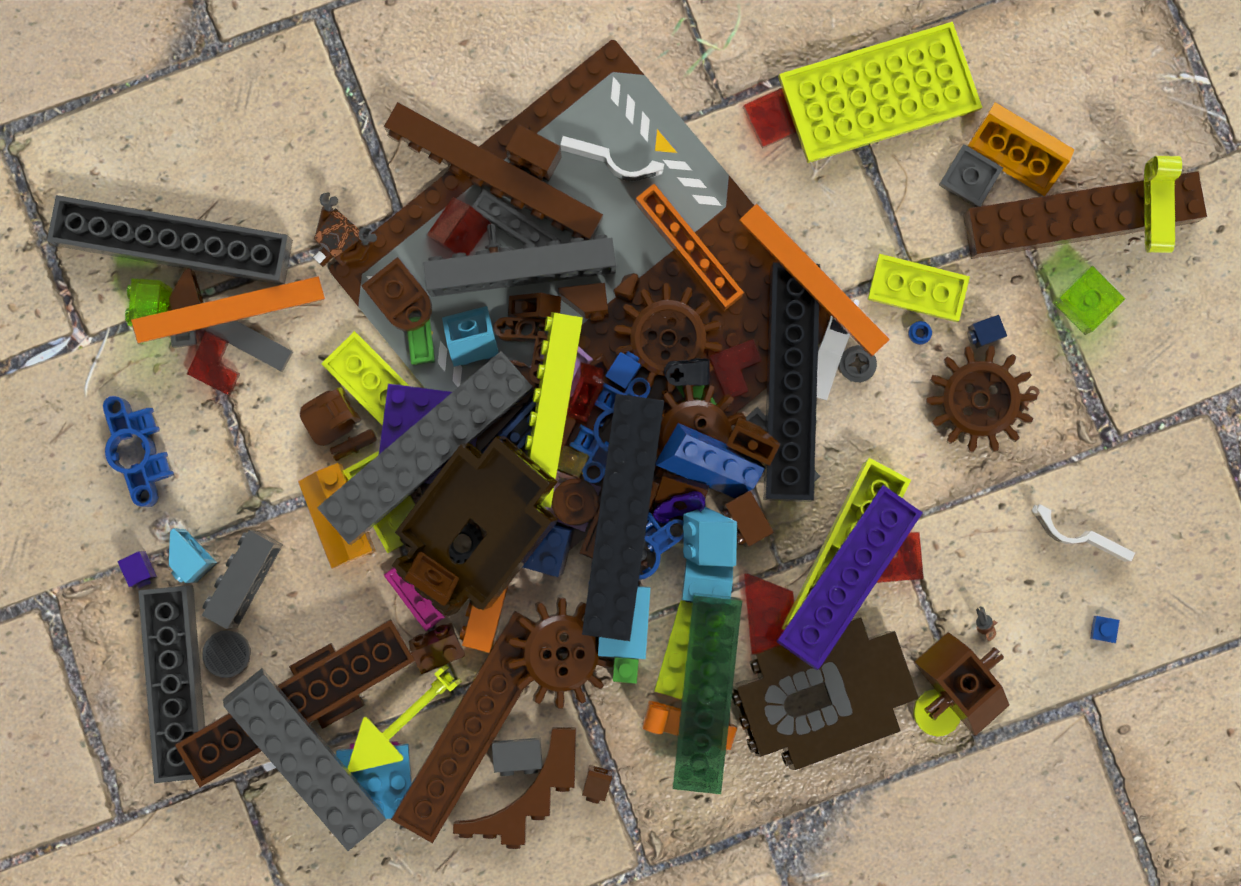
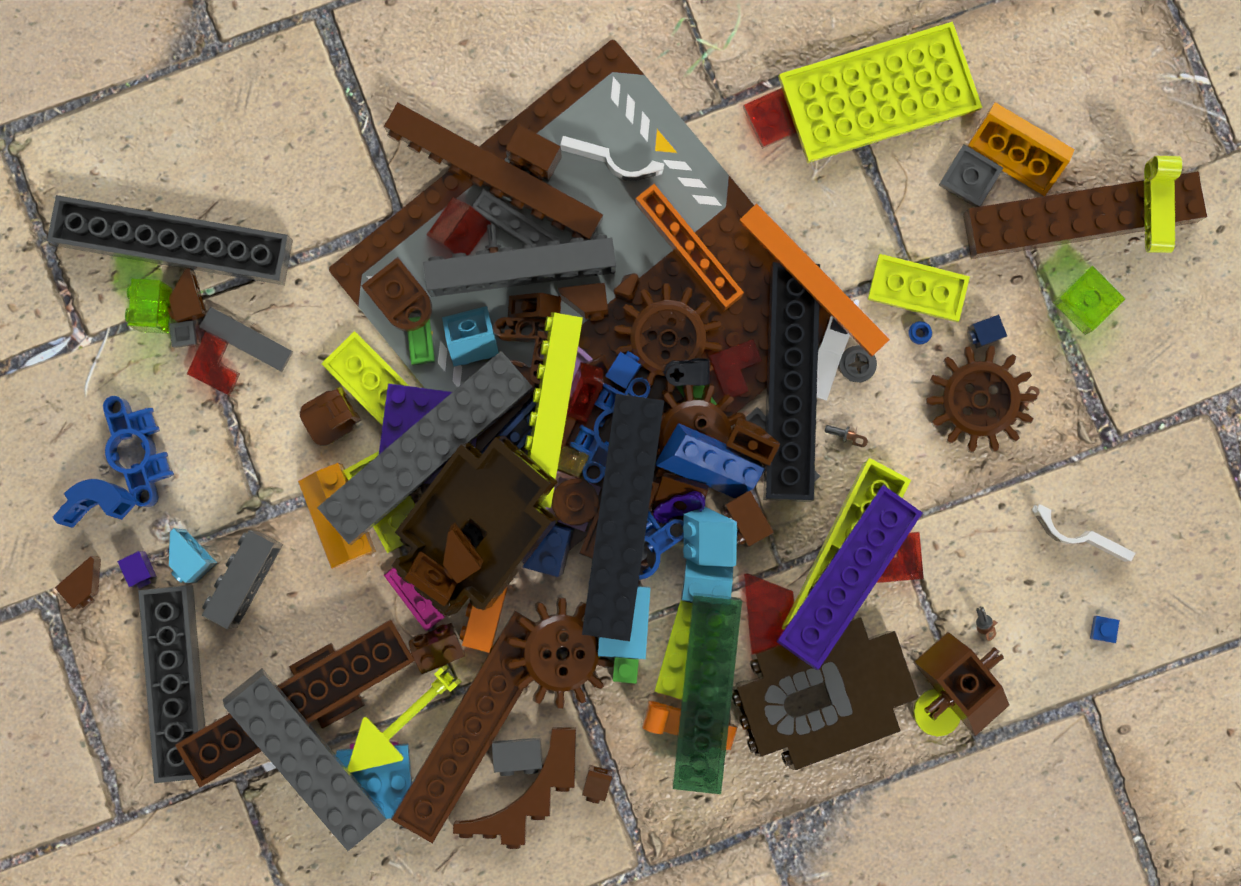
(81, 584): none -> reddish brown slope
(91, 492): none -> blue arch
(226, 653): tile -> none
(227, 310): orange tile -> none
(339, 236): torso -> none
(353, 444): reddish brown axle -> none
(460, 556): none -> reddish brown slope
(846, 434): none -> piece

